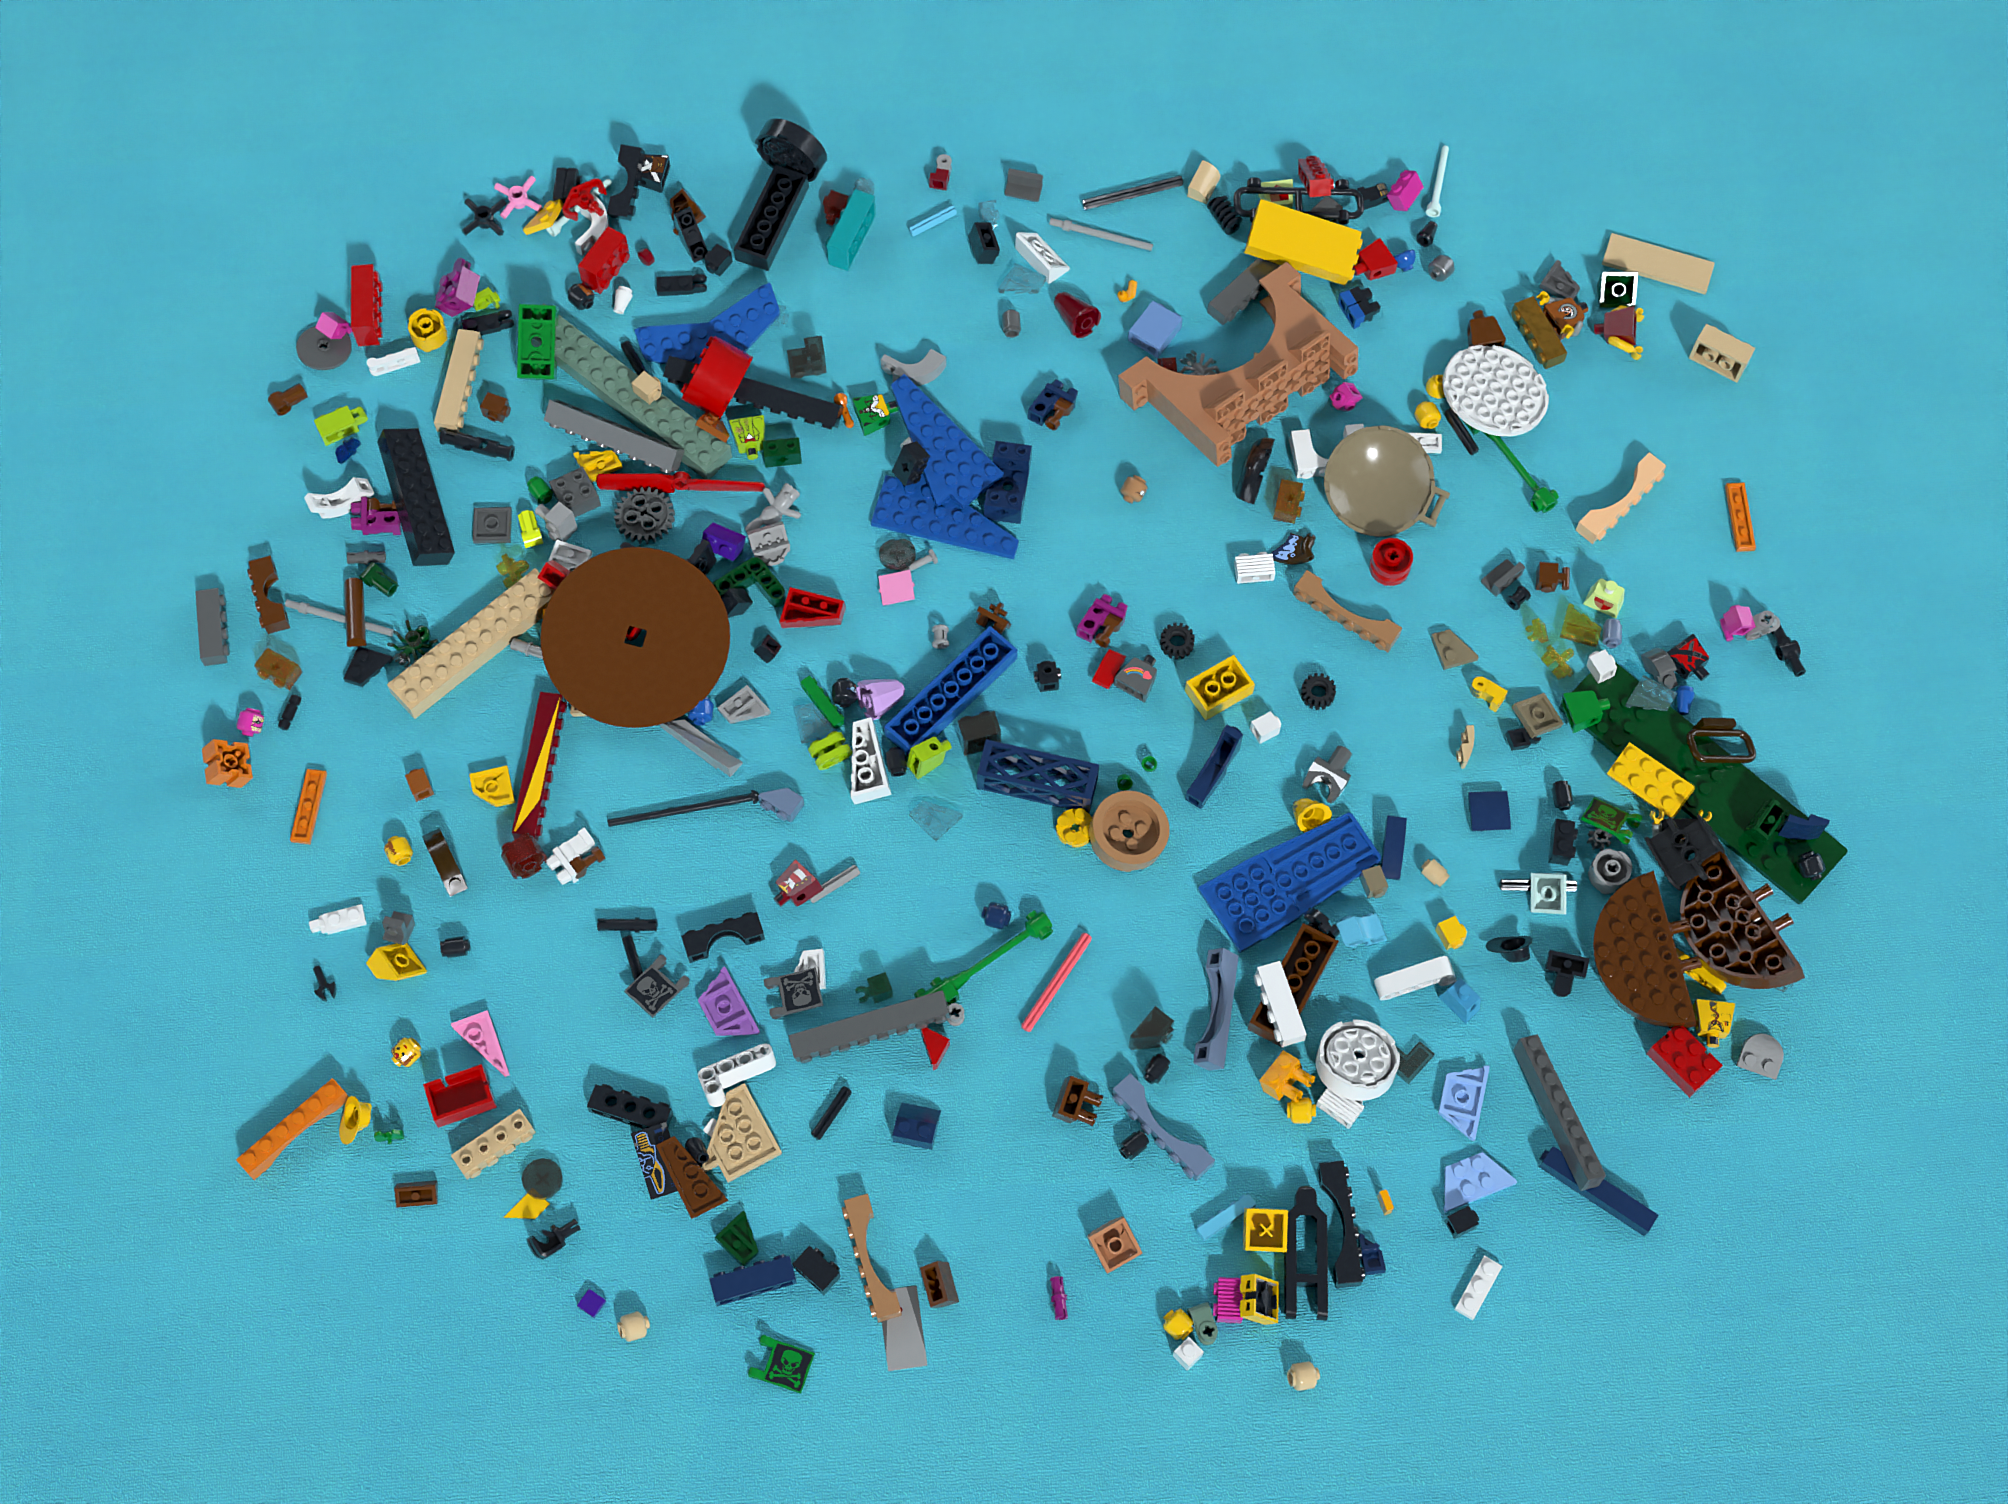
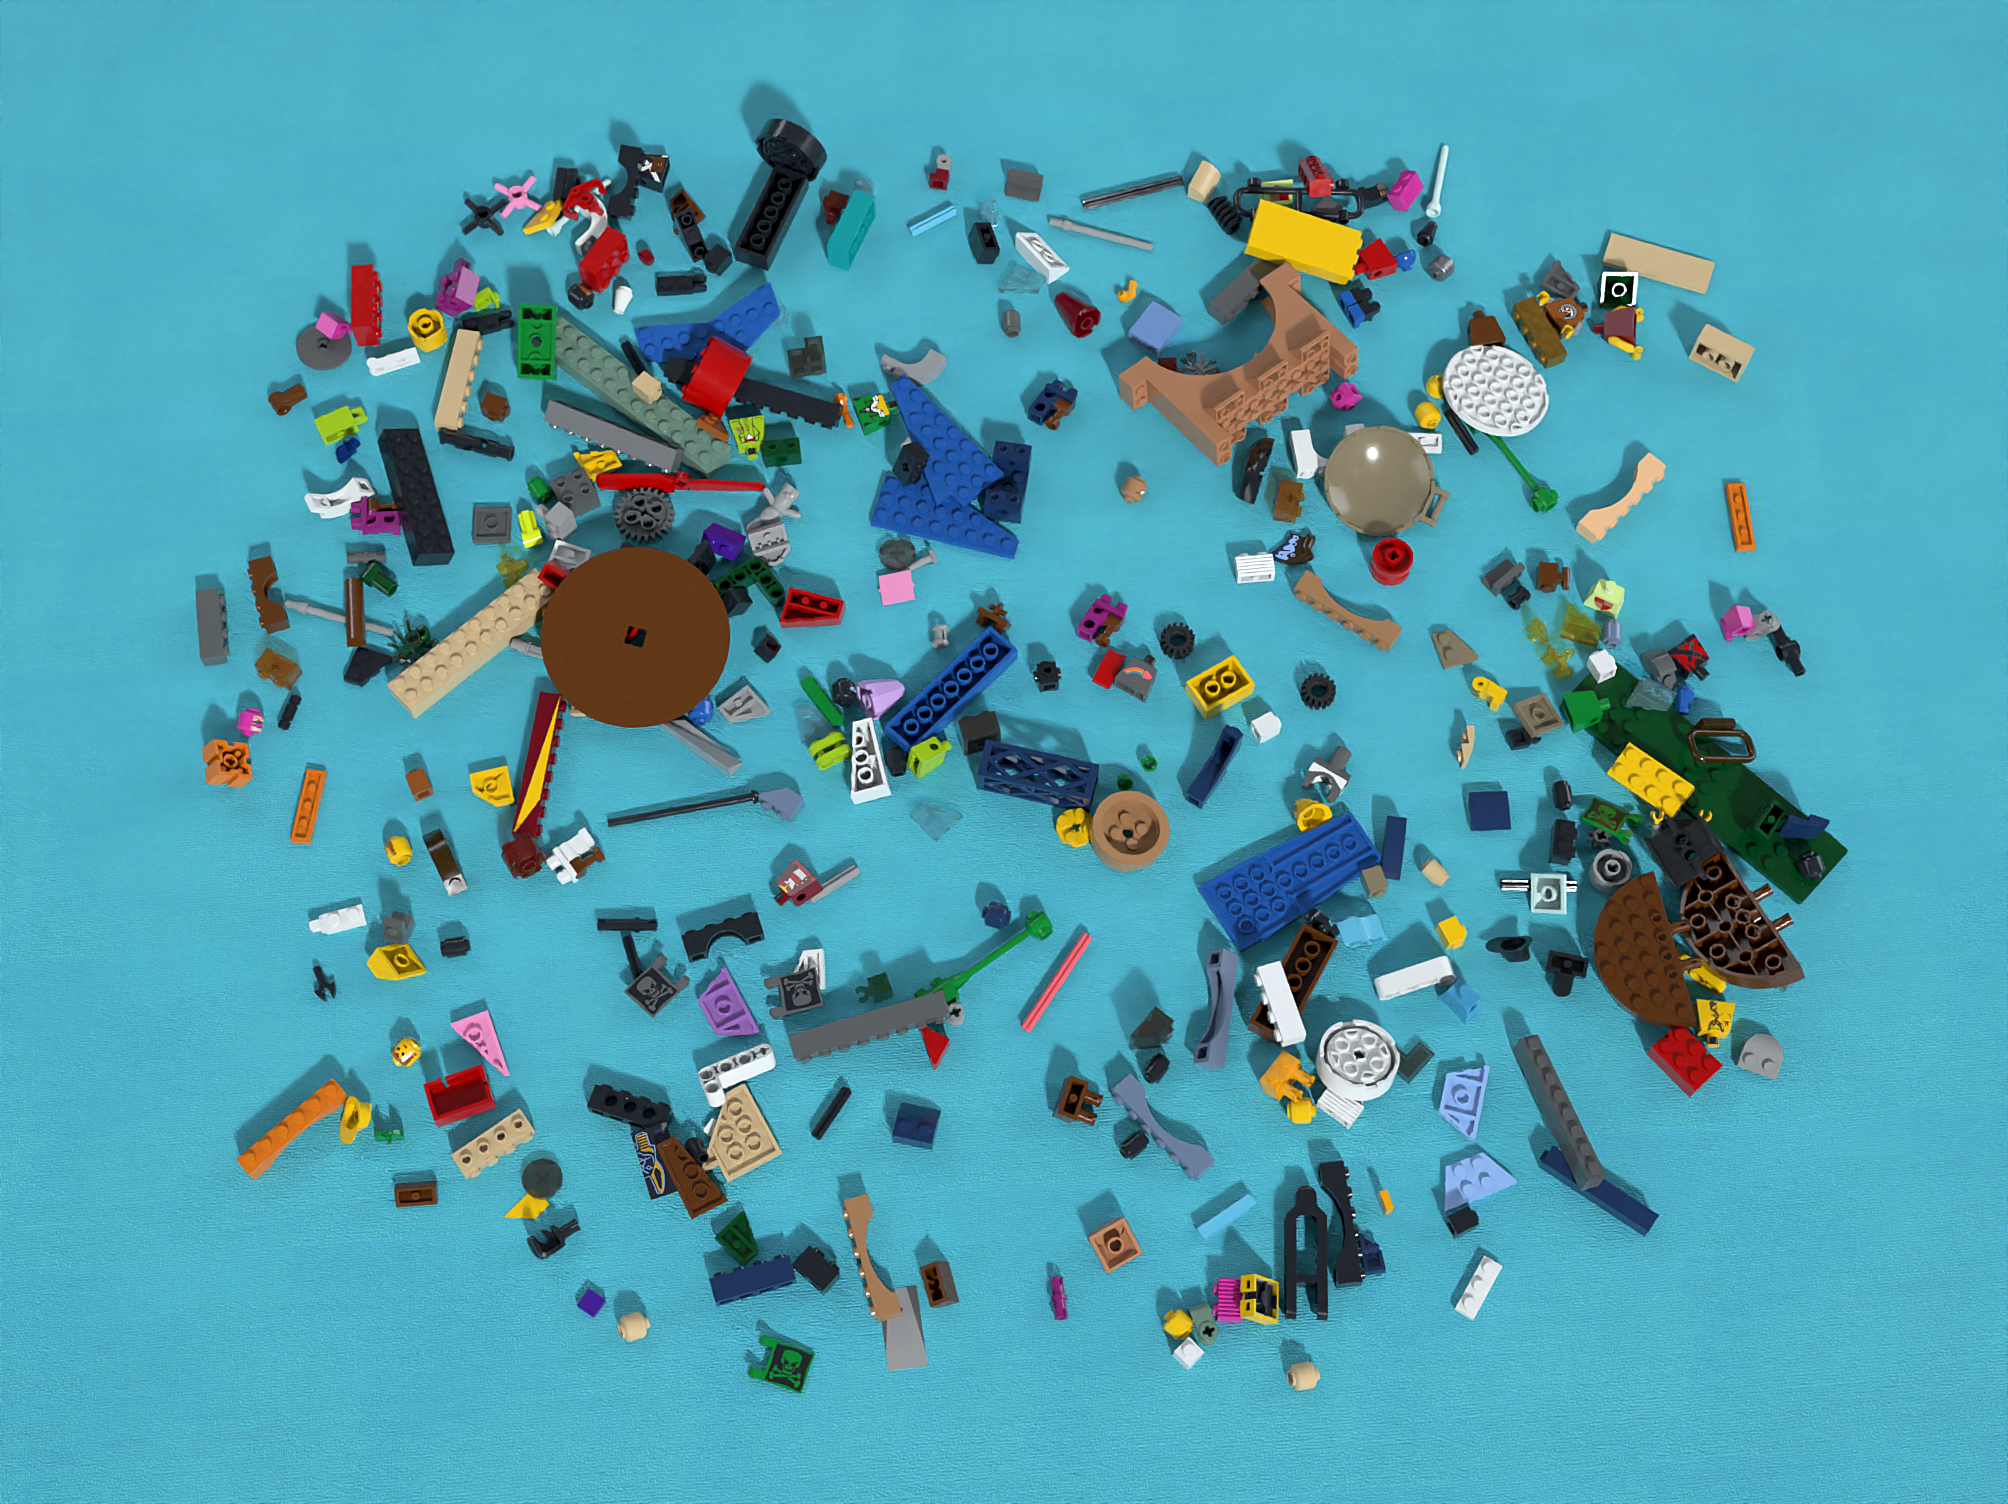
(1265, 1229): yellow brick -> none

